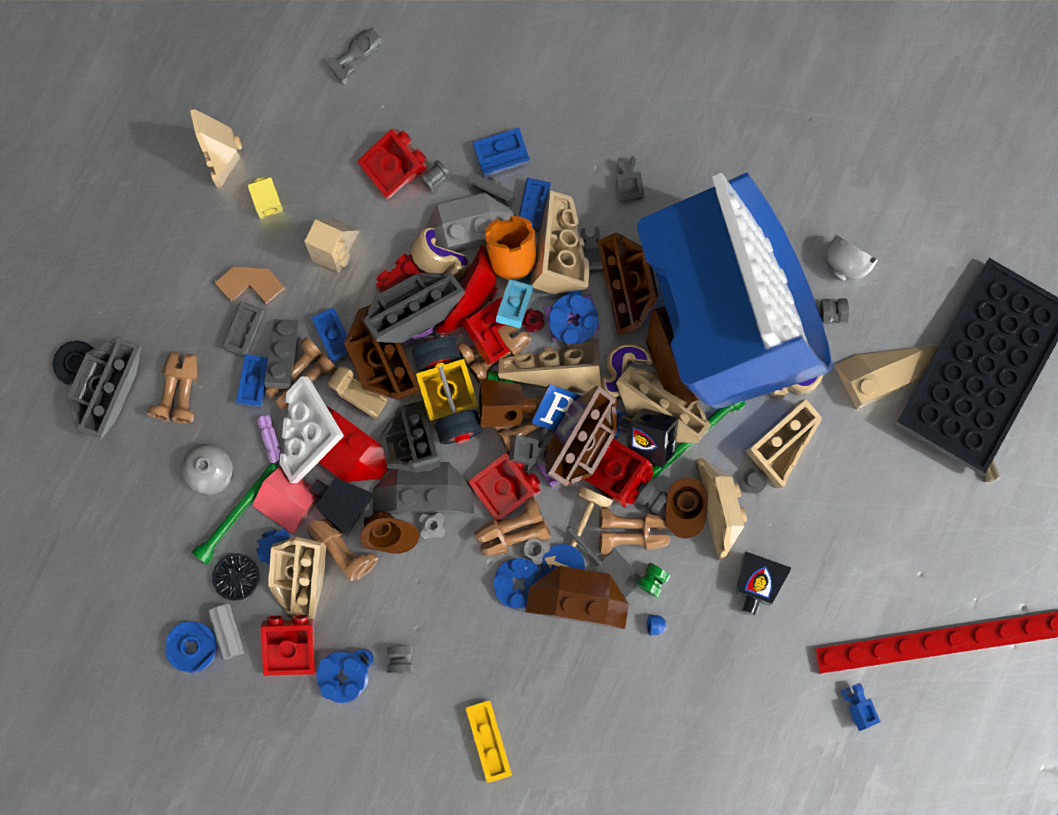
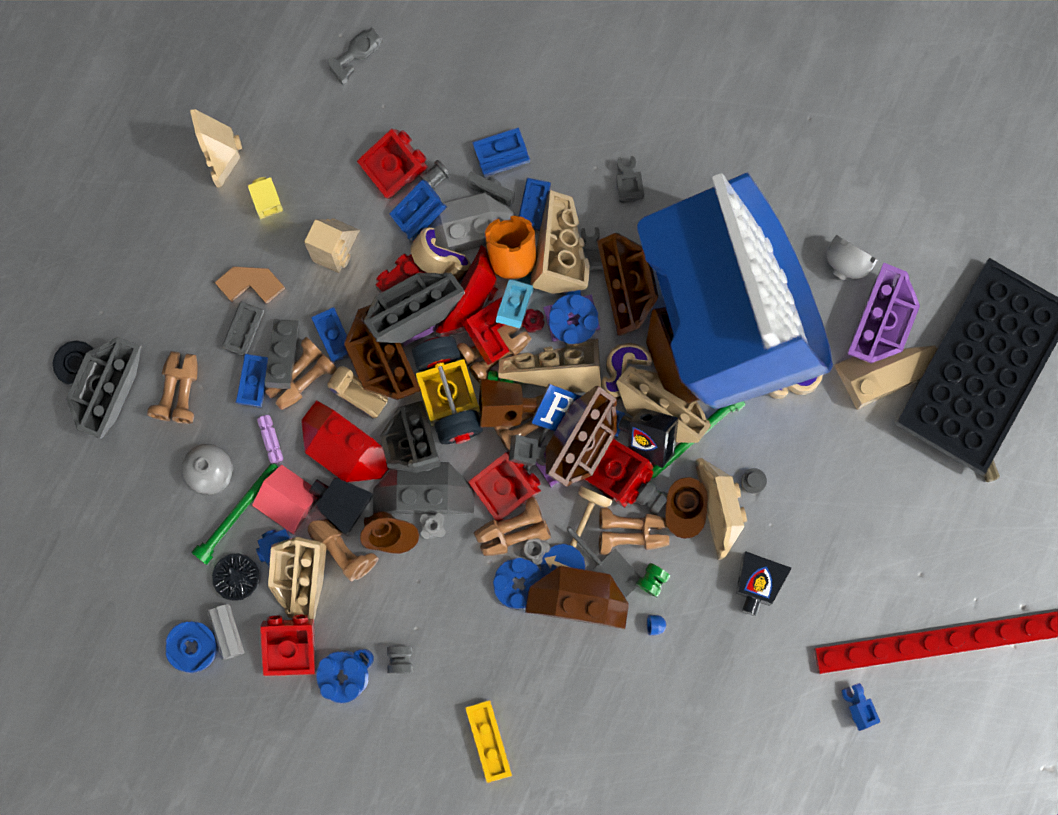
(307, 430): white plate -> none
(418, 210): none -> blue plate
(782, 443): tan wedge -> none
(834, 310): dark grey wheel -> none
(885, 317): none -> medium lavender wedge

